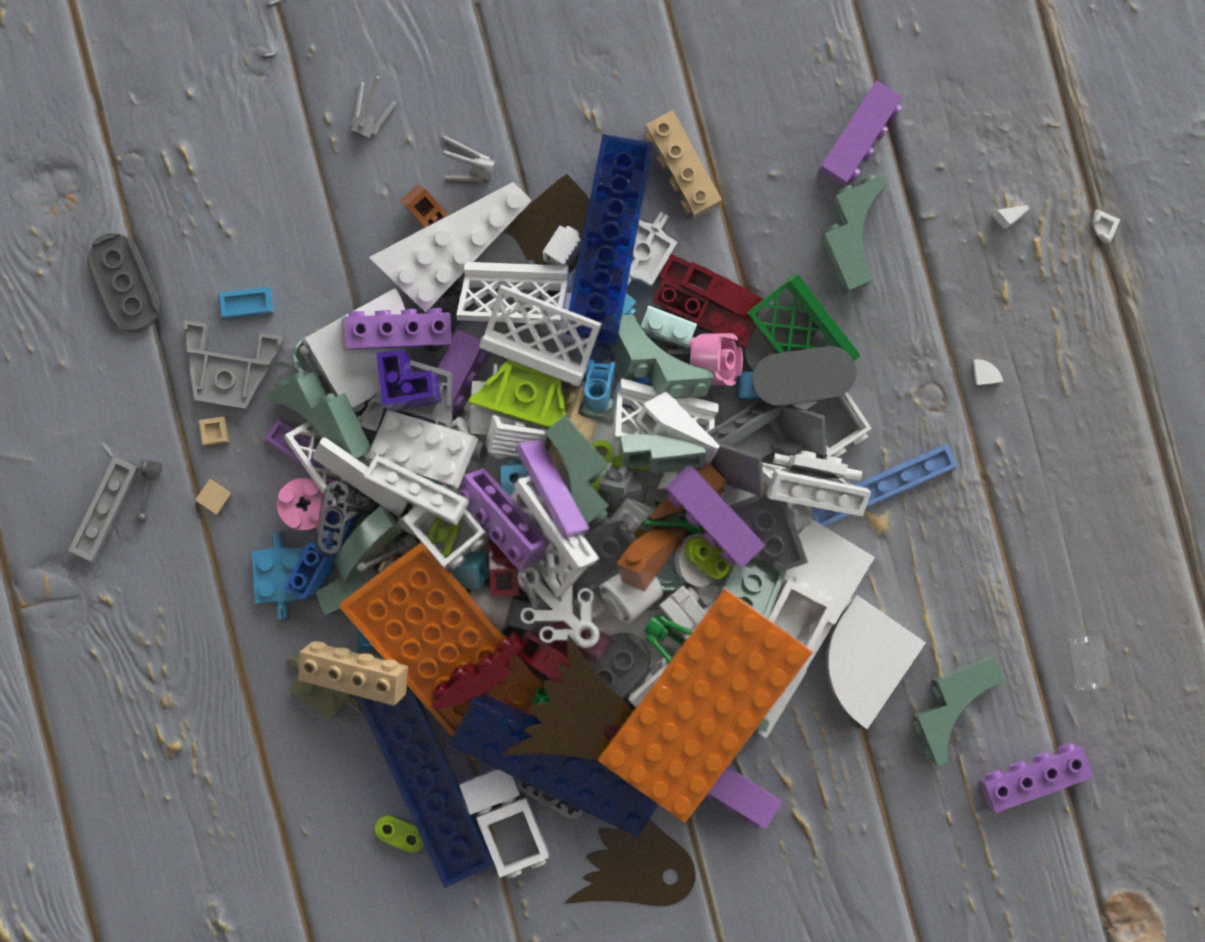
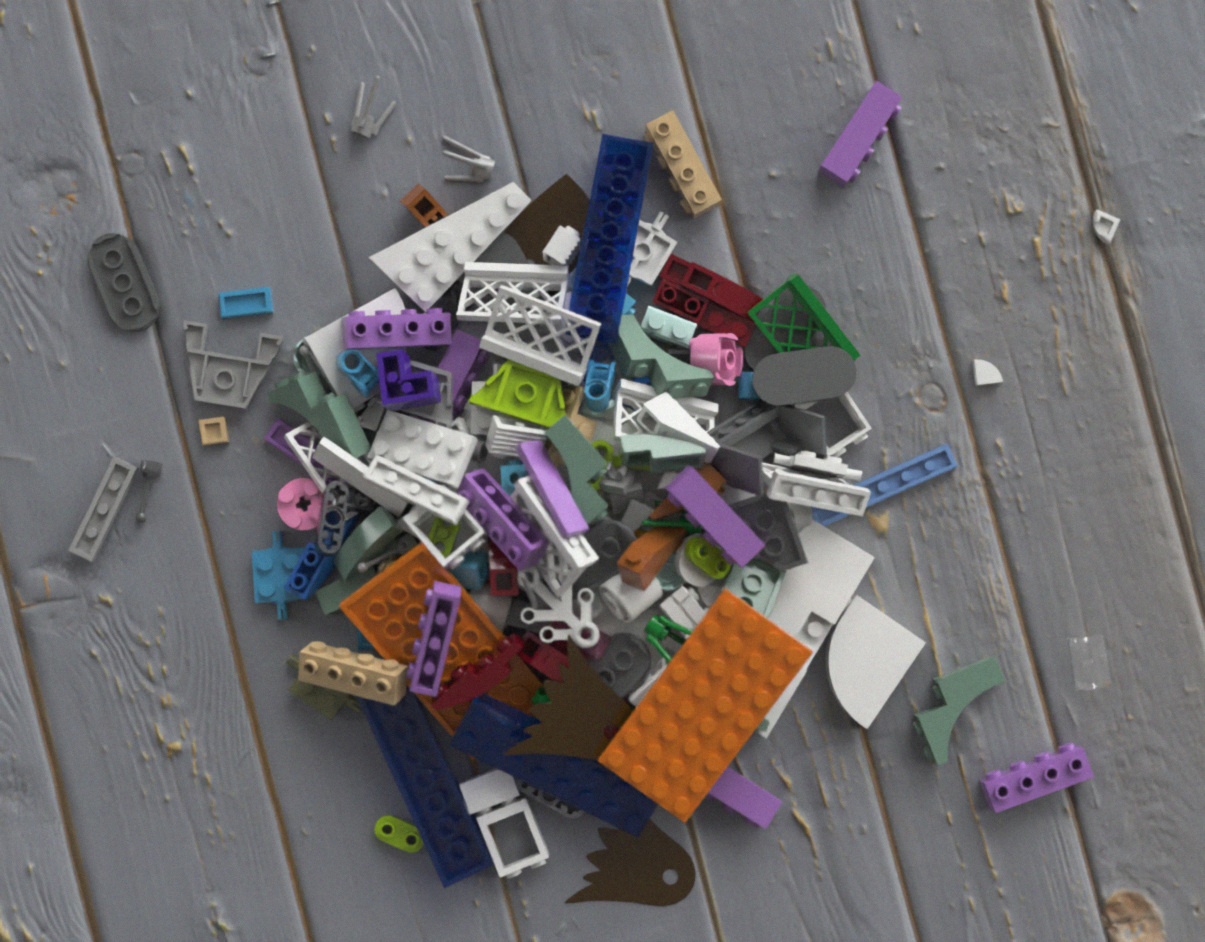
(214, 496): tan tile -> none
(360, 373): none -> dark azure piece
(435, 638): none -> medium lavender brick
(630, 515): light grey tile -> none
(820, 598): white window -> none
(846, 241): sand green arch -> none
(1008, 216): white slope -> none

